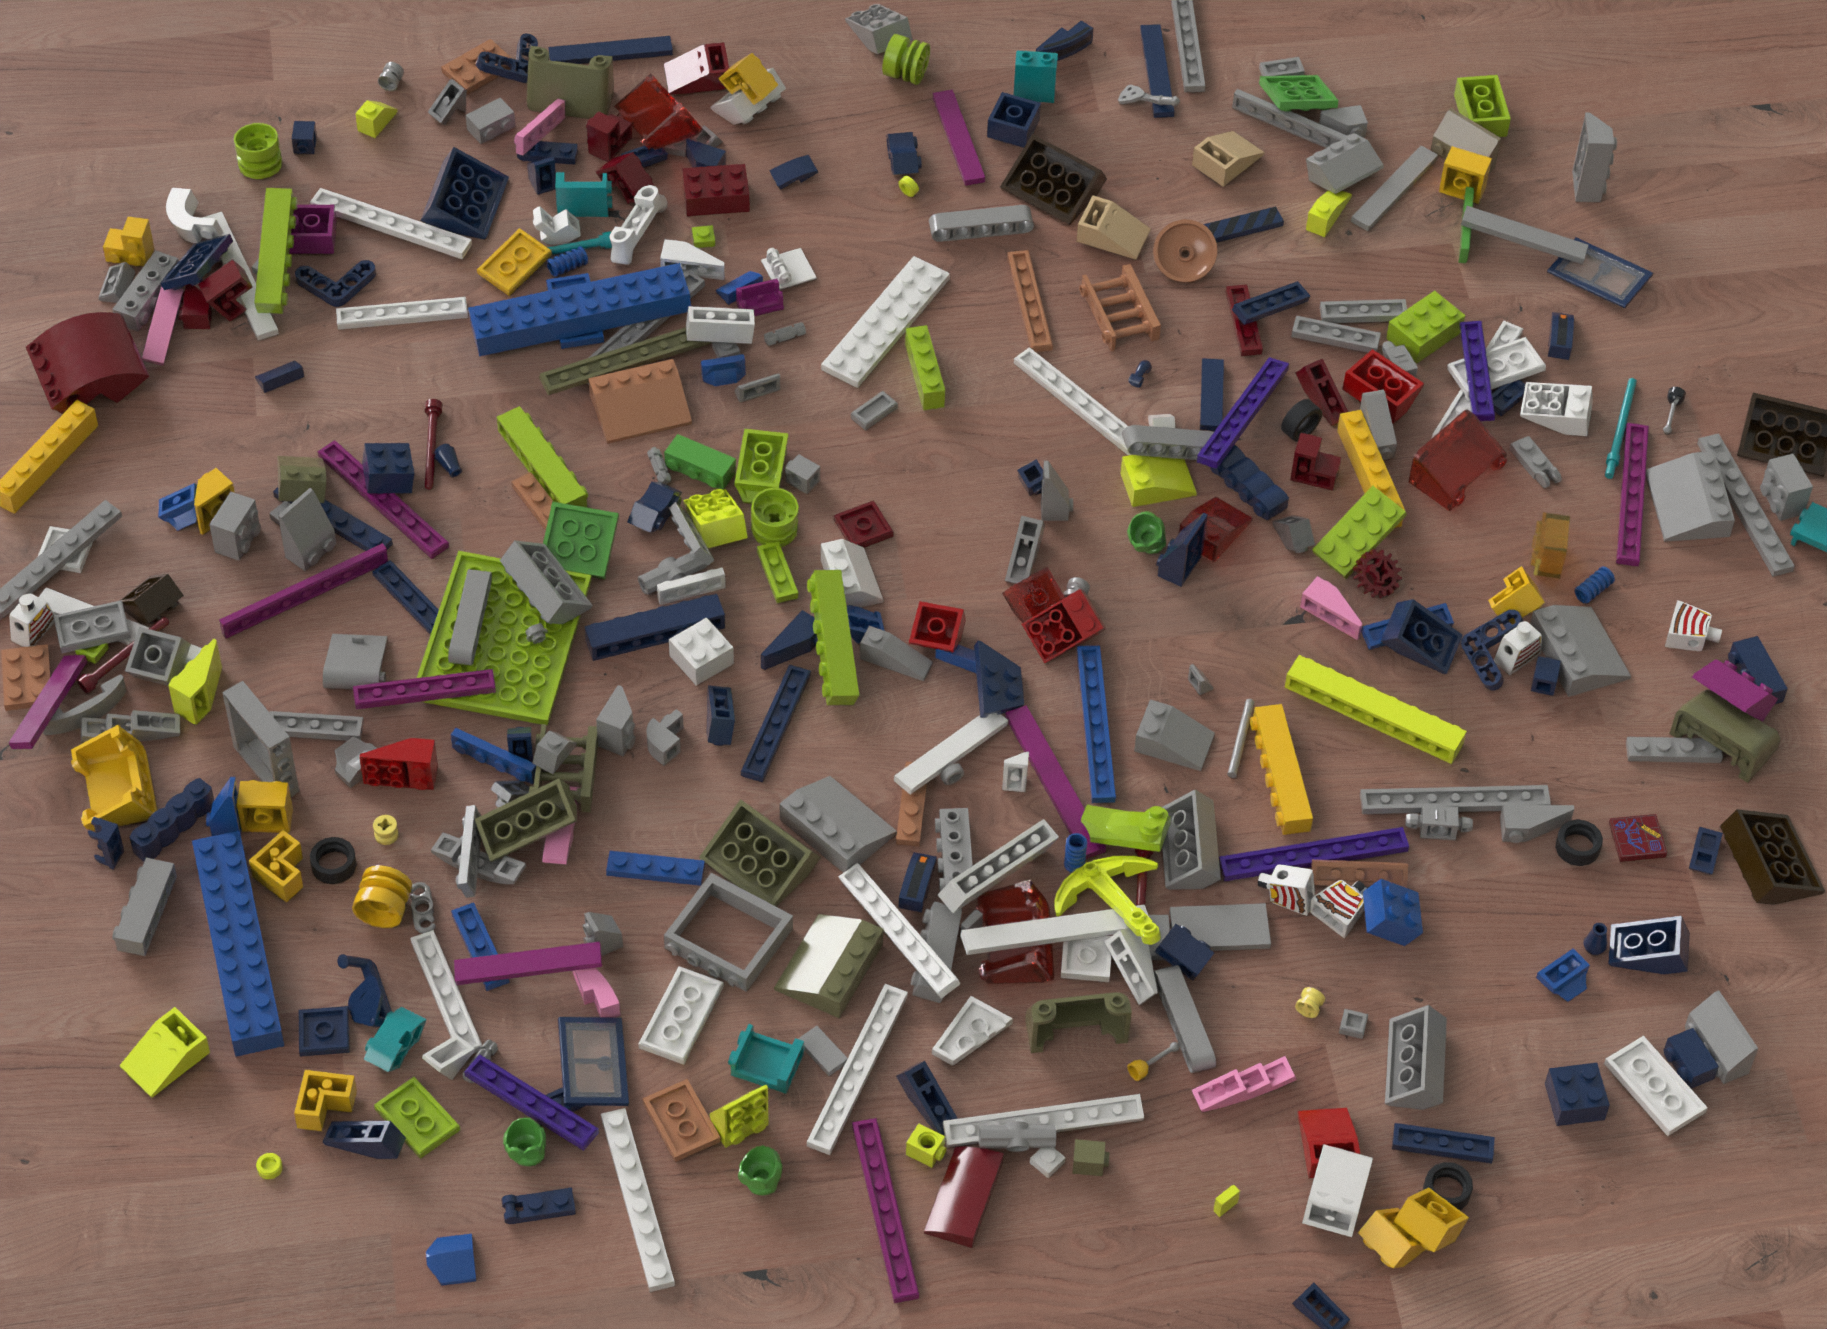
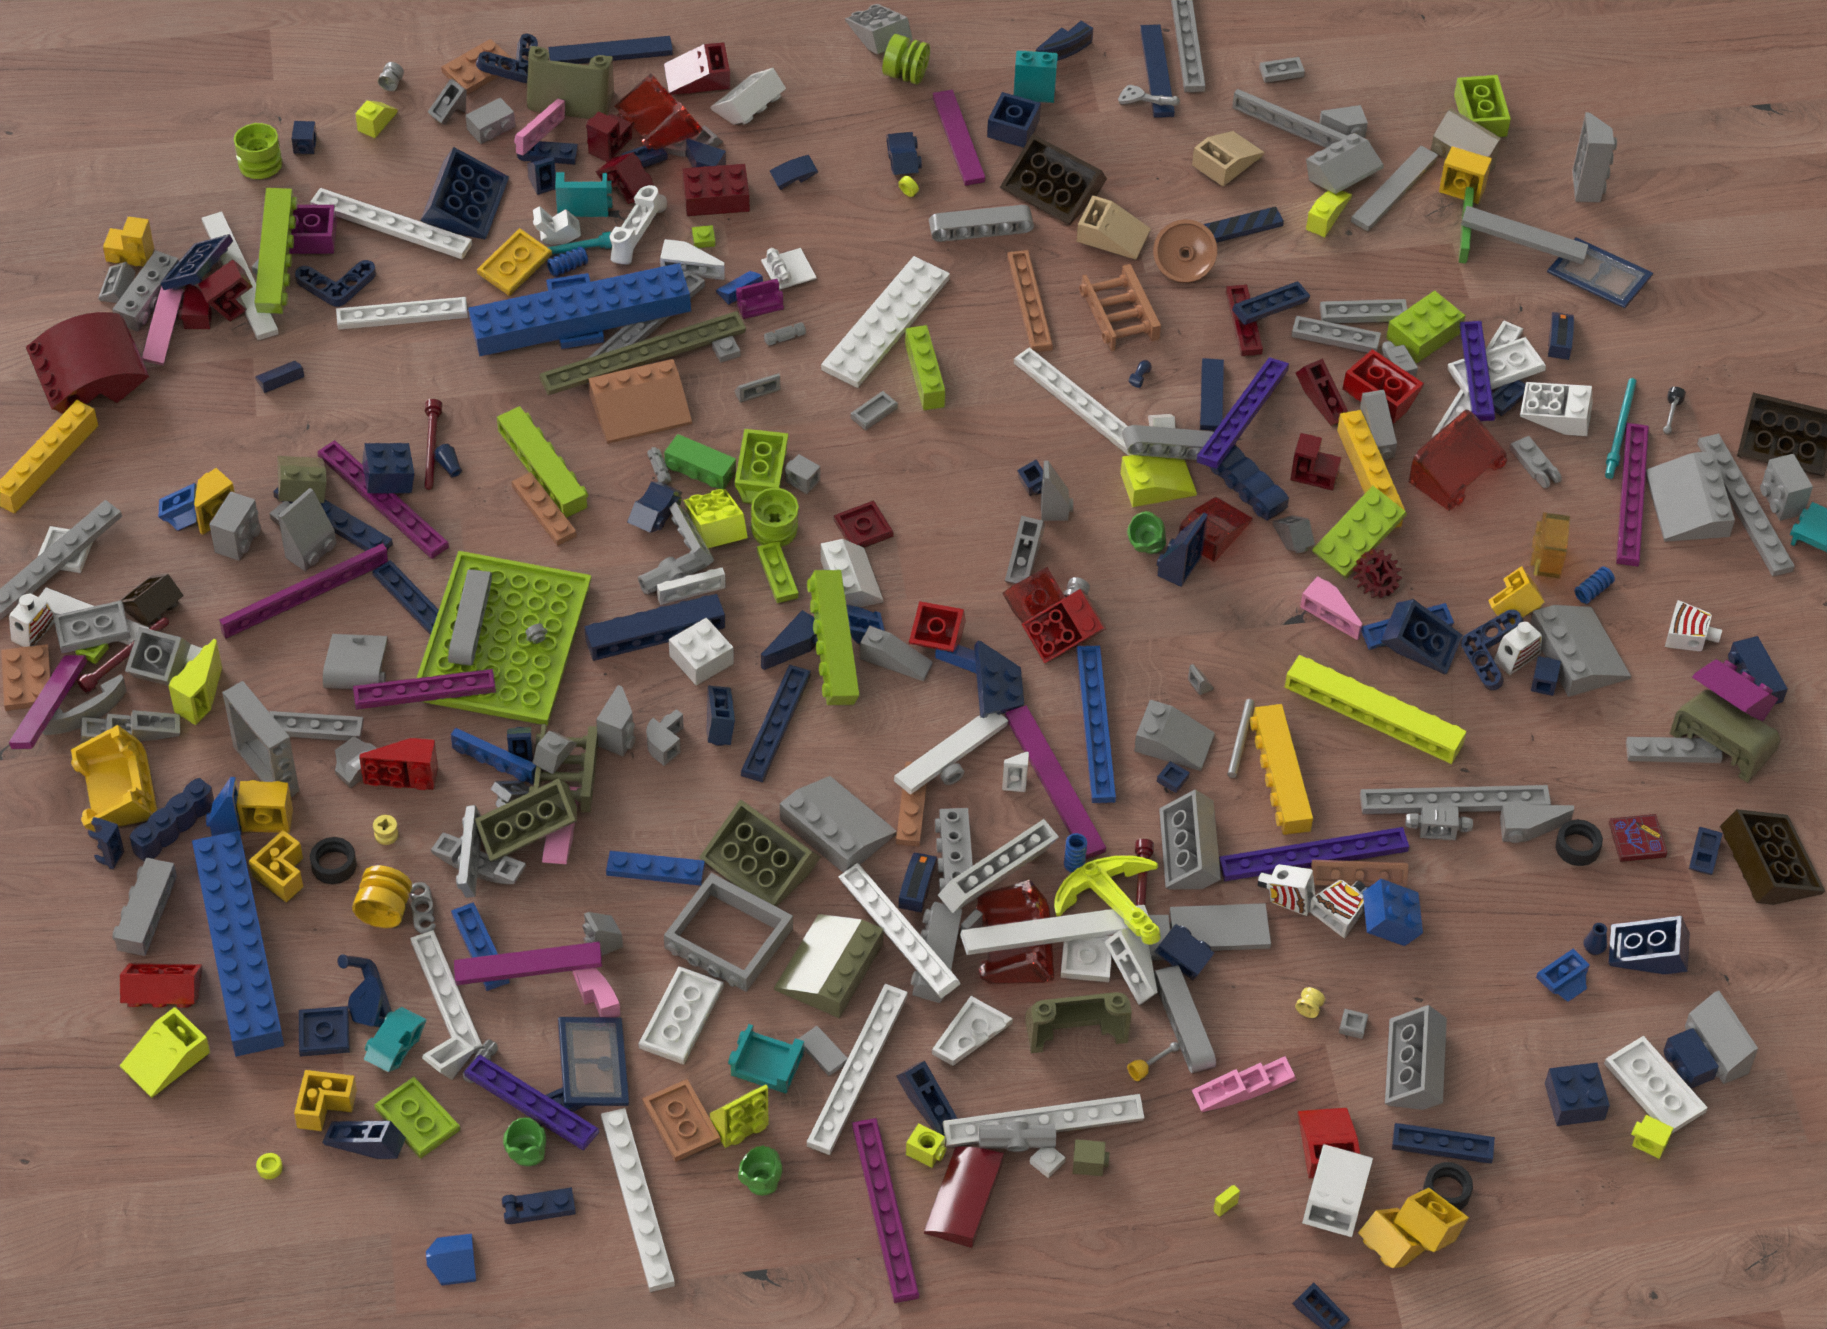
(160, 984): none -> red slope
(180, 210): white arch -> none
(544, 582): light grey slope -> none
(581, 538): bright green plate -> none
(720, 324): white brick -> none
(723, 370): blue slope -> none
(749, 77): yellow brick -> none
(1127, 828): lime slope -> none
(1173, 777): none -> dark blue plate
(1298, 92): bright green plate -> none
(1301, 419): black tyre -> none
(1651, 1136): none -> neon yellow brick

